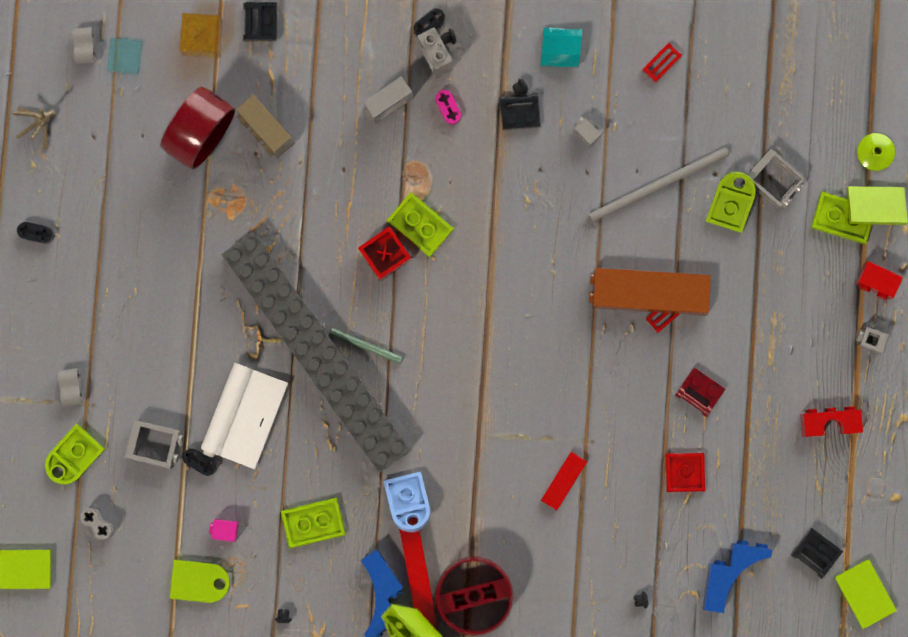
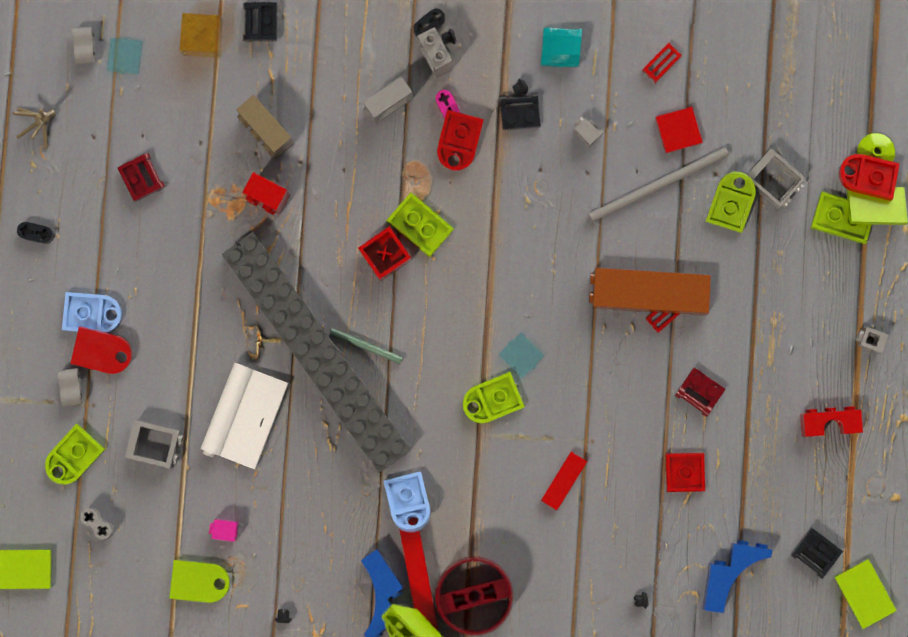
(90, 312): none -> light blue tile
(99, 351): none -> red tile
(135, 181): none -> dark red plate
(197, 127): dark red cylinder -> none
(202, 458): black beam -> none
(265, 193): none -> red brick
(313, 523): lime tile -> none
(459, 138): none -> red tile
(494, 399): none -> lime tile
(521, 355): none -> clear light blue piece
(678, 130): none -> red tile
(870, 177): none -> red tile
(878, 280): red brick -> none

